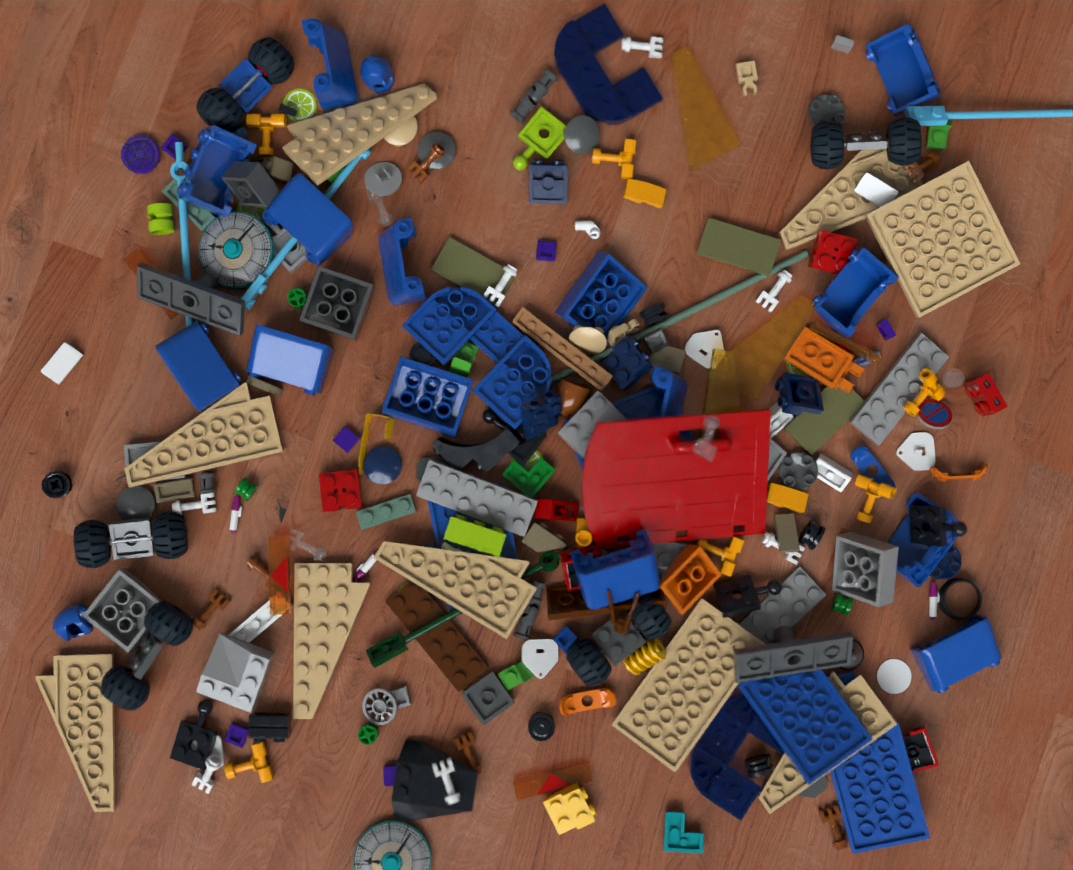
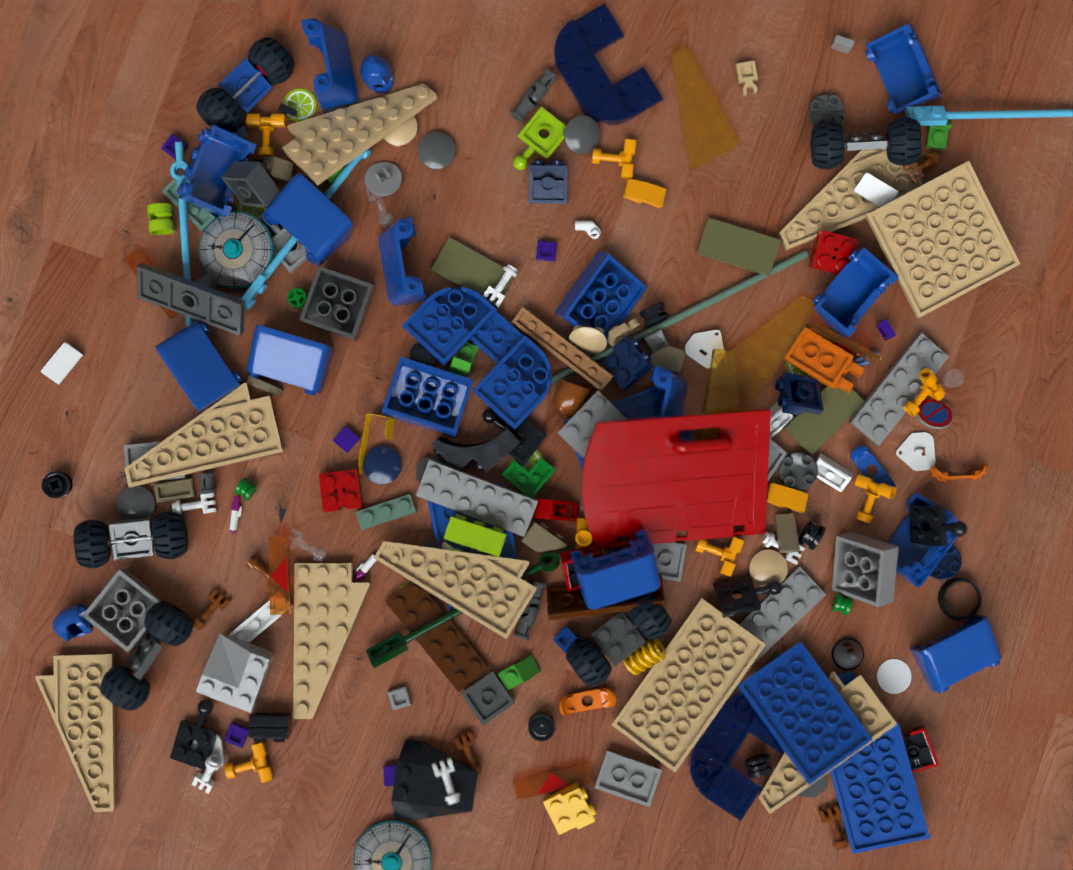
(140, 155): dark purple tile -> none
(367, 737): green wheel -> none
(380, 706): light grey wheel -> none
(436, 151): dark orange hinge -> none
(539, 662): white piece -> none
(540, 414): dark blue plate -> none
(622, 620): reddish brown plant -> none
(627, 44): white hinge -> none
(628, 778): none -> light grey plate
(676, 838): teal plate -> none
(688, 577): orange slope -> none
(704, 447): clear hinge -> none
(768, 566): none -> tan dish
(770, 297): white hinge -> none
(792, 655): dark grey plate -> none
(934, 598): piece -> none
(985, 394): red piece -> none

